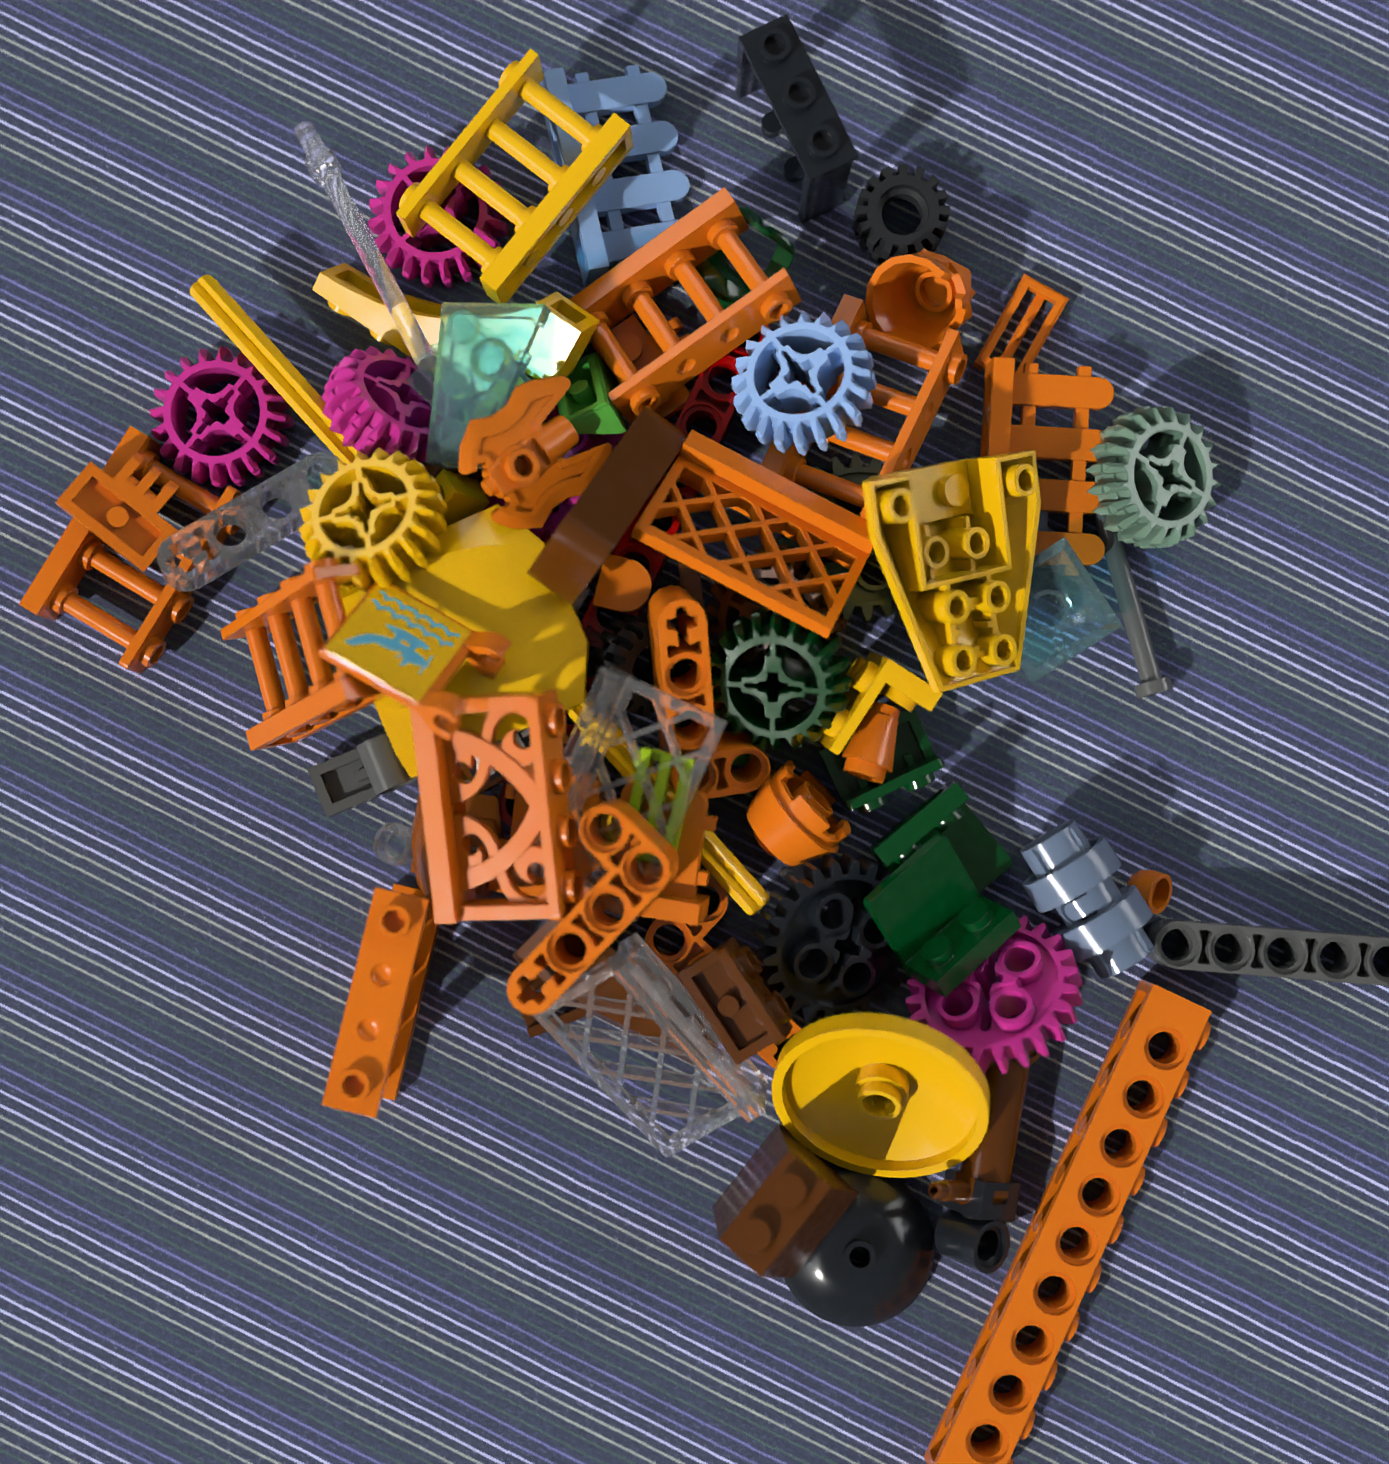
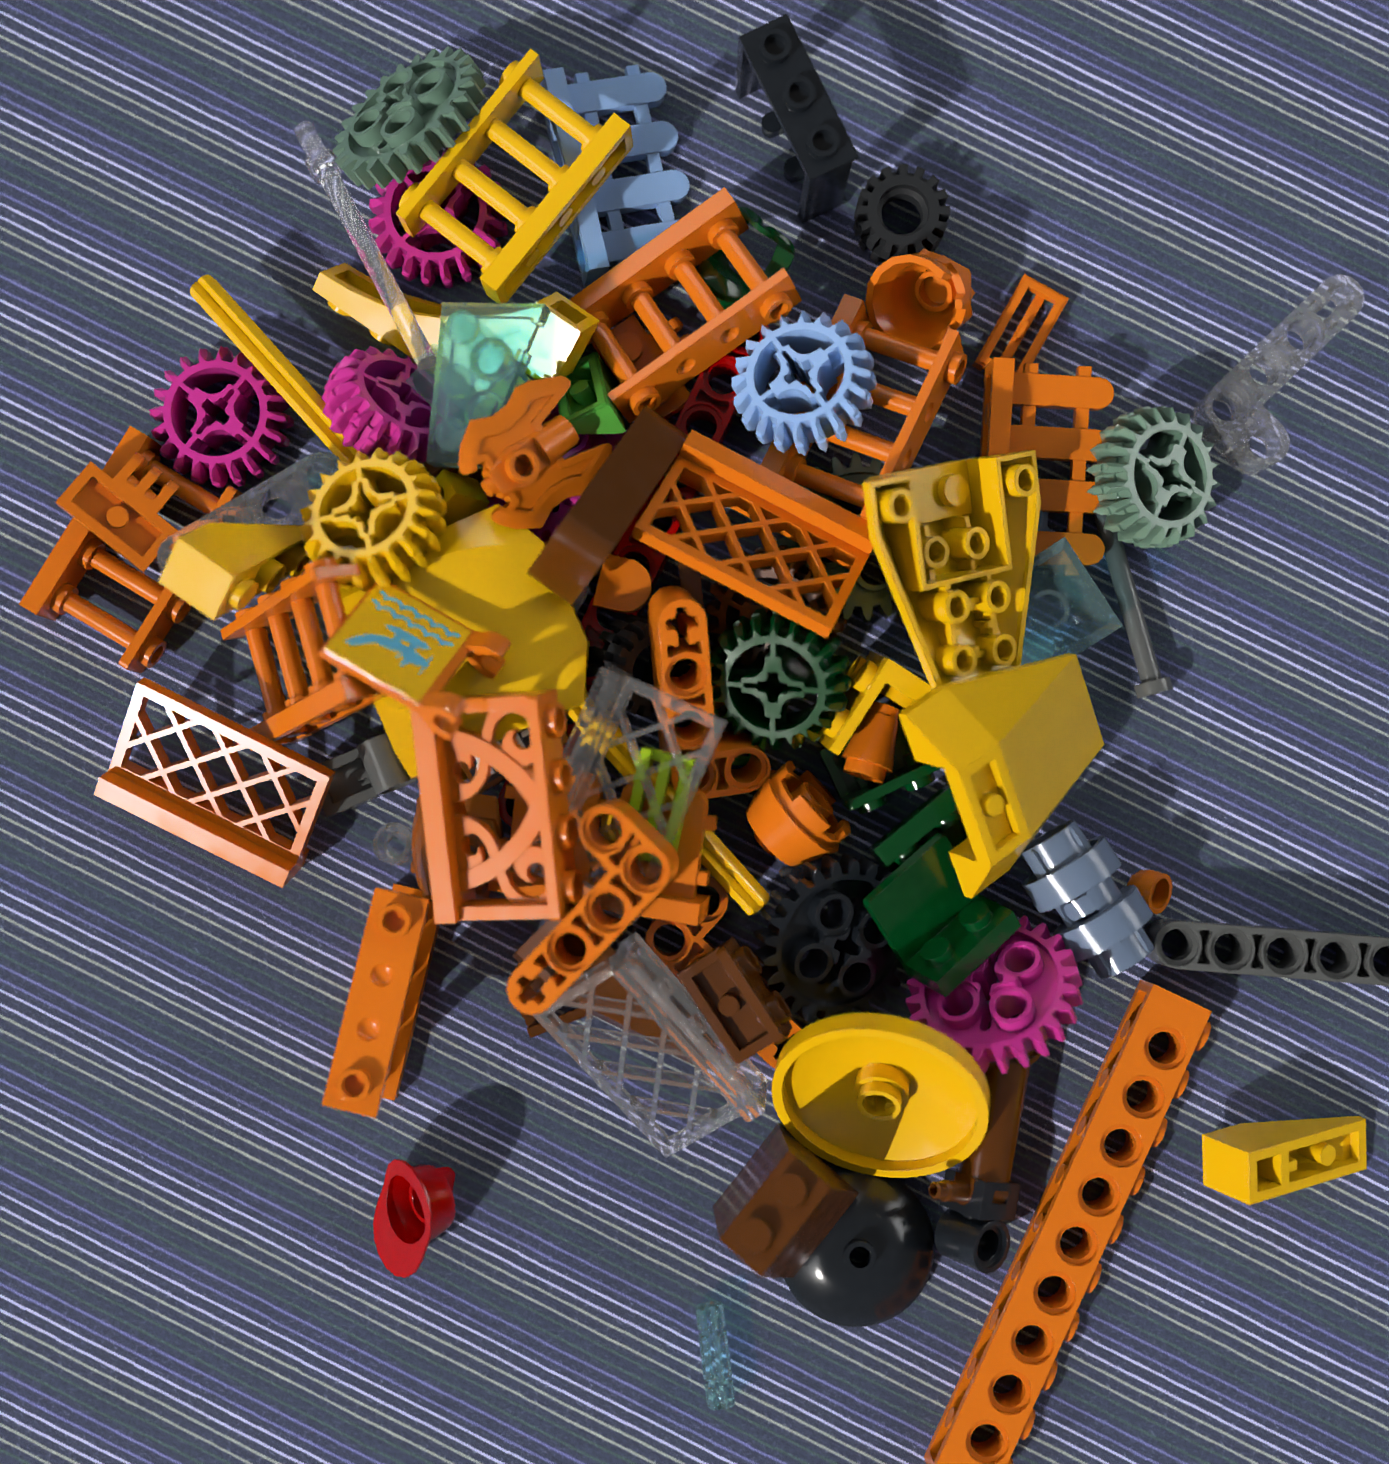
(204, 815): none -> orange fence
(232, 563): none -> yellow slope
(409, 118): none -> sand green gear
(411, 1212): none -> red piece
(715, 1355): none -> clear light blue axle
(1009, 753): none -> yellow wedge
(1280, 364): none -> clear beam
(1282, 1156): none -> yellow slope

